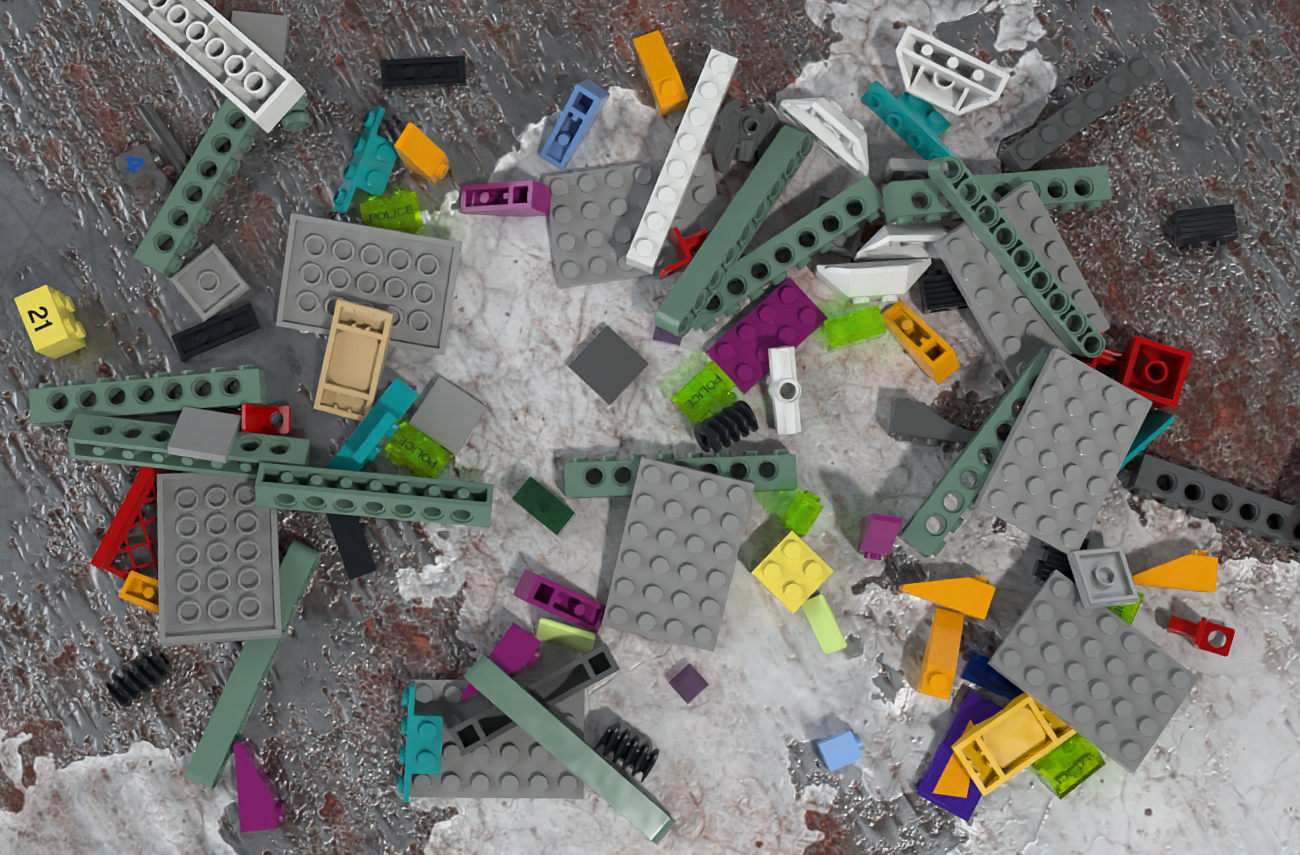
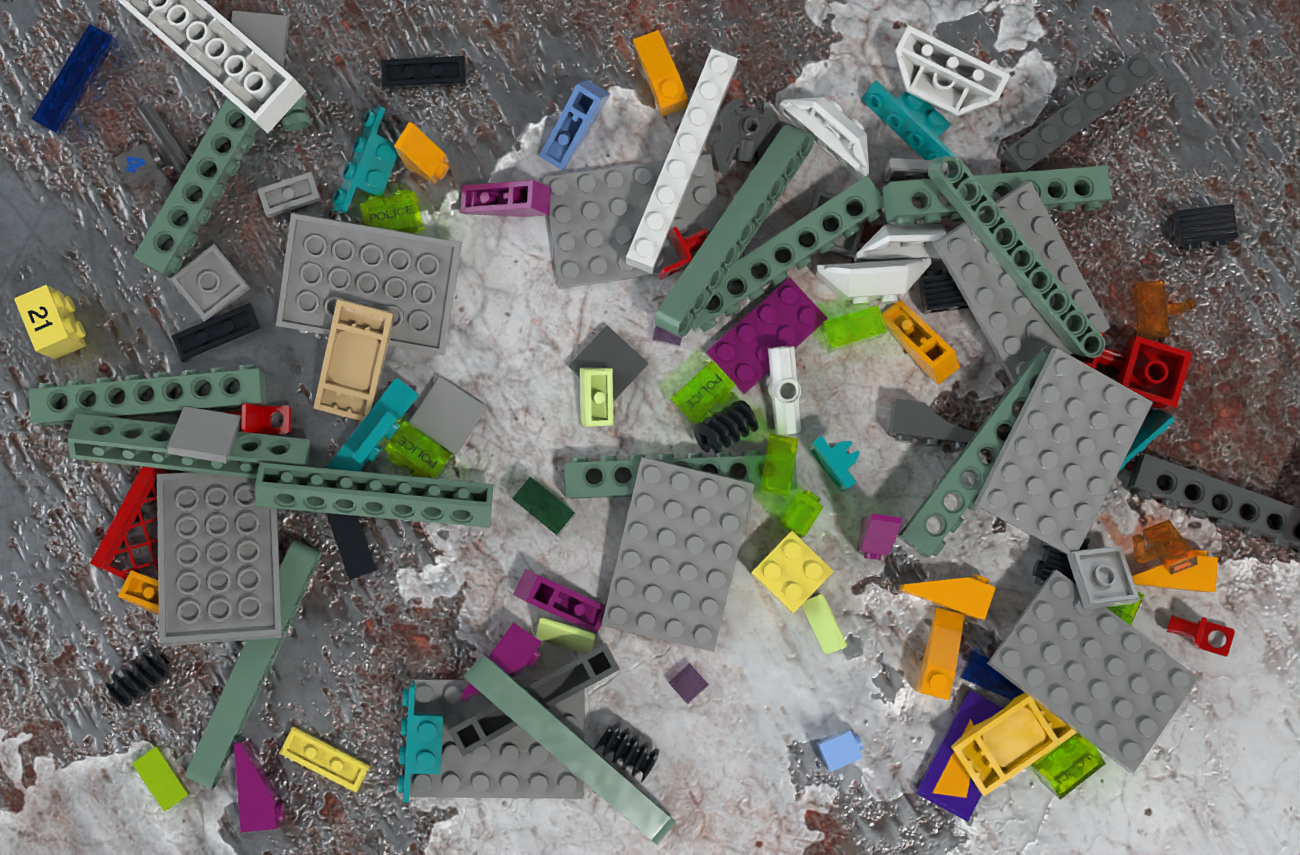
(74, 79): none -> clear blue plate
(161, 778): none -> lime tile
(289, 194): none -> light grey plate
(325, 759): none -> light yellow tile
(596, 396): none -> yellowish green slope
(778, 466): none -> clear neon green brick
(835, 461): none -> teal piece
(1153, 311): none -> clear orange plate
(1166, 545): none -> clear orange plate

